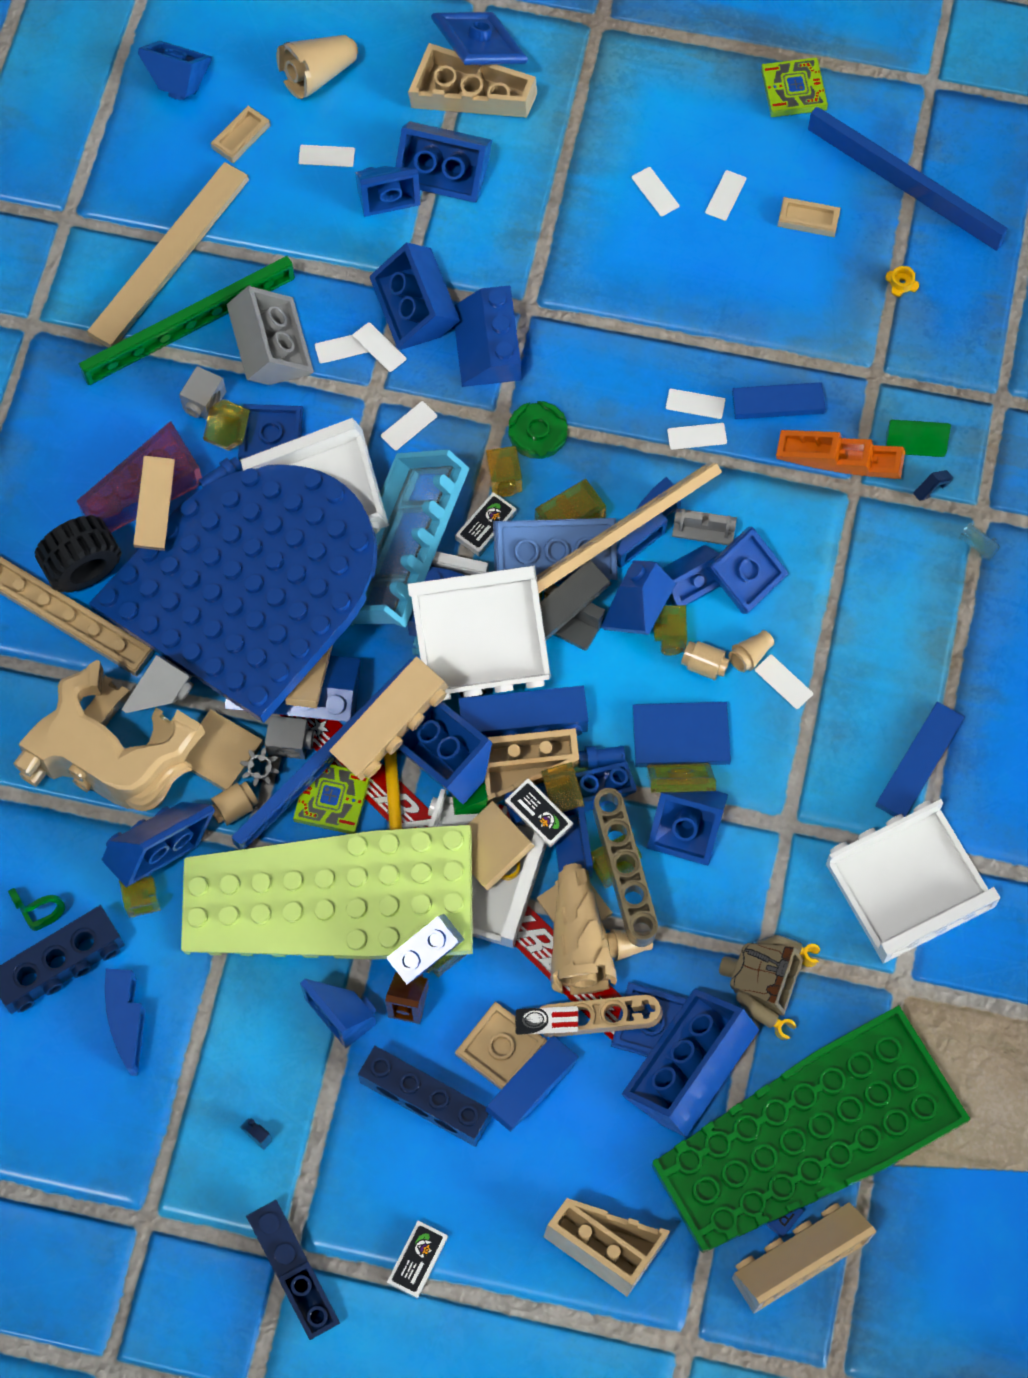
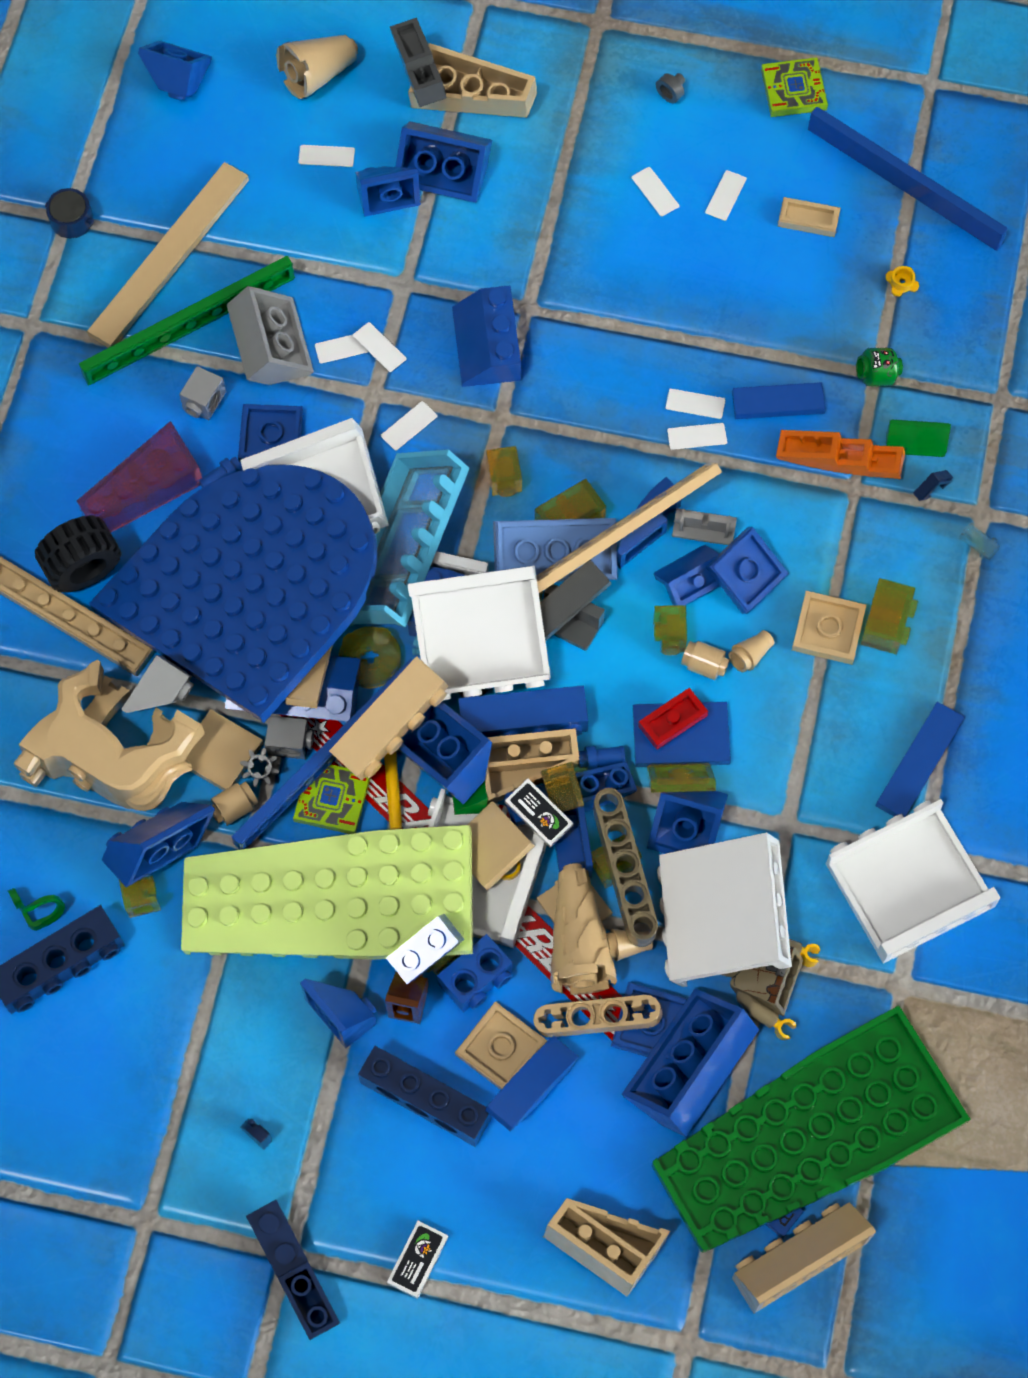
(69, 213): none -> piece
(124, 1016): blue slope -> none
(154, 503): tan tile -> none
(226, 425): clear yellow panel -> none
(240, 134): tan tile -> none
(380, 642): none -> clear yellow plate
(414, 296): blue slope -> none
(418, 62): none -> dark grey slope
(469, 968): none -> blue brick
(478, 530): tile -> none
(479, 38): blue piece -> none
(538, 429): green tile -> none
(546, 1020): sticker -> none
(639, 599): blue slope -> none
(671, 87): none -> dark grey tile
(673, 718): none -> red plate
(724, 908): none -> white panel
(784, 681): white sticker -> none
(829, 627): none -> tan plate
(879, 367): none -> green head
(888, 616): none -> clear yellow brick

